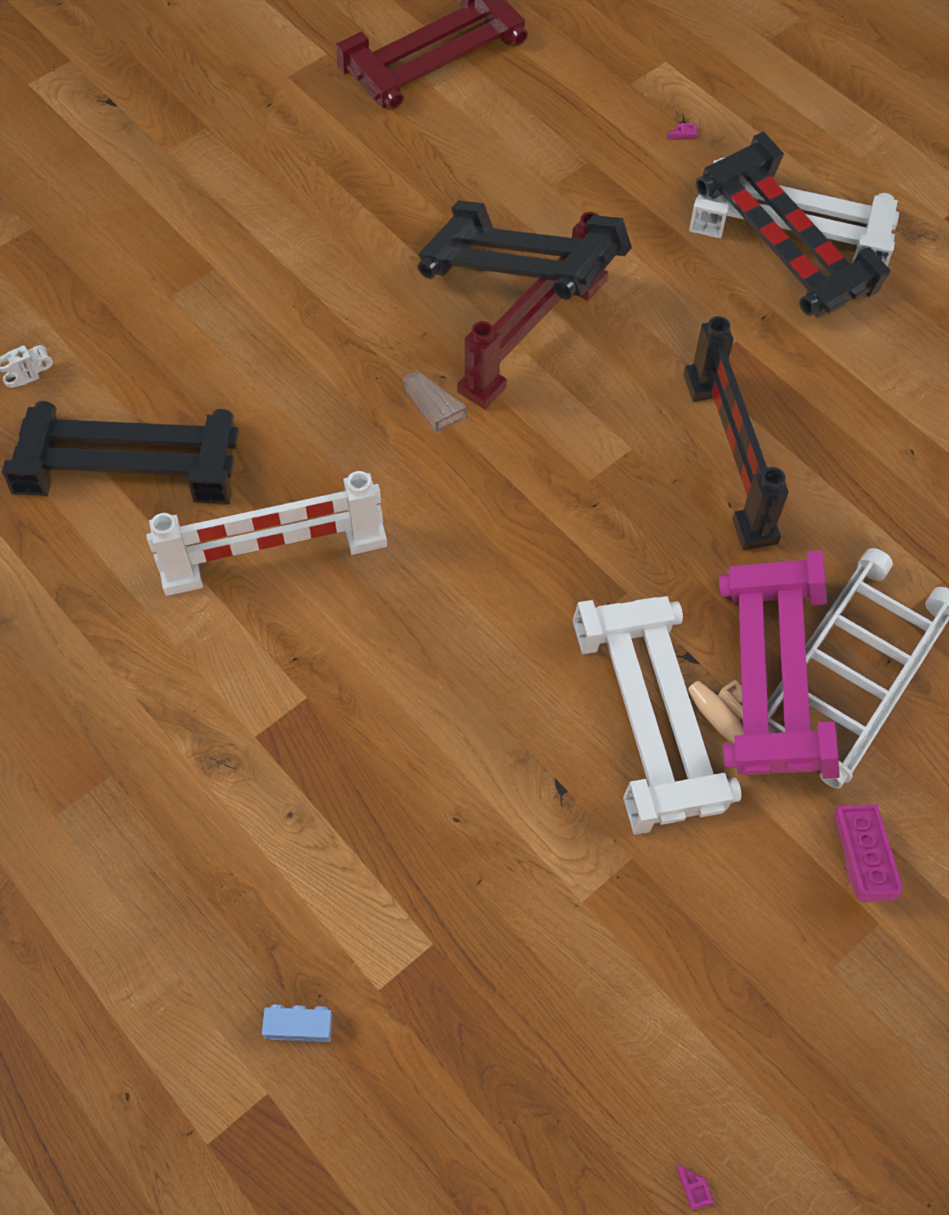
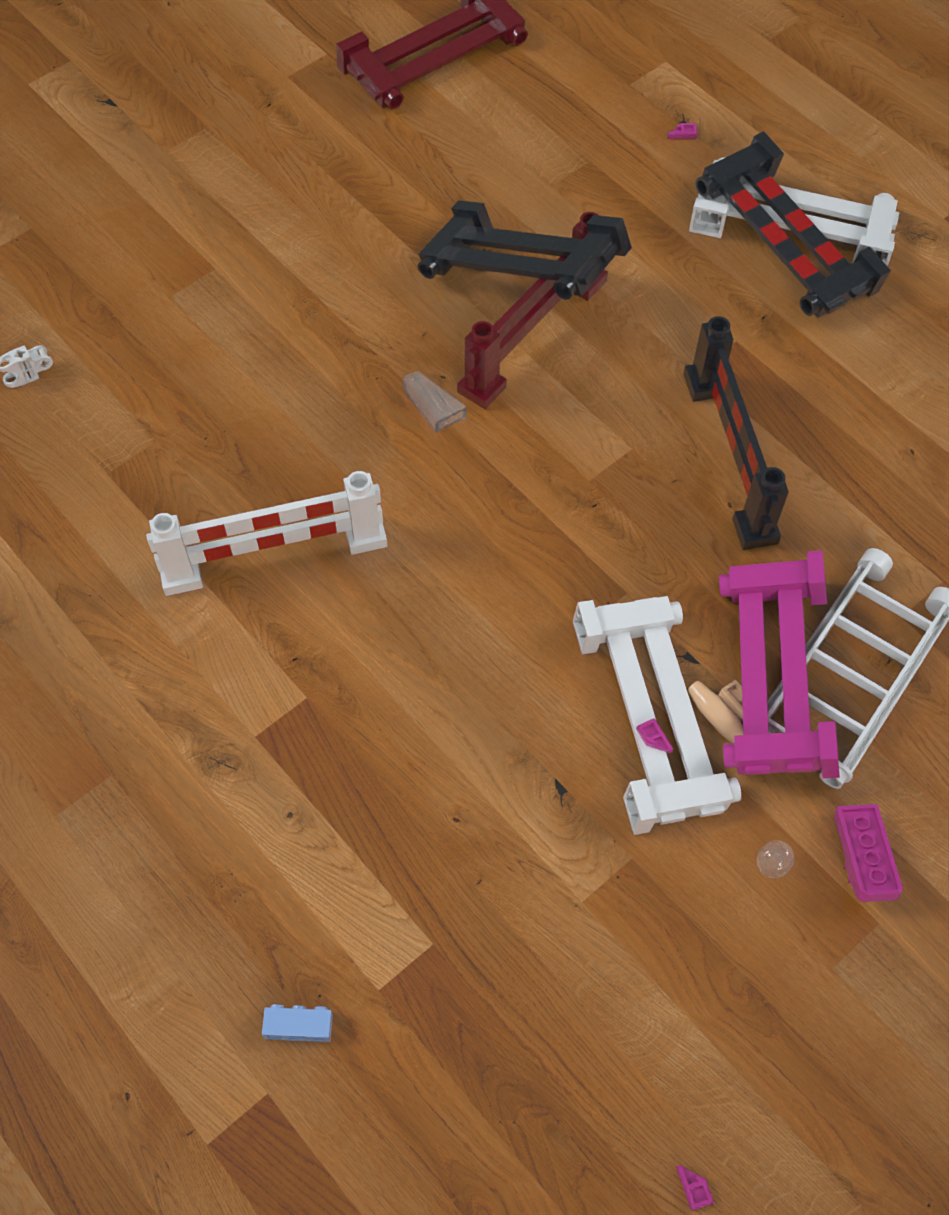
(206, 472): black fence -> none
(654, 736): none -> dark pink tile
(775, 859): none -> clear helmet

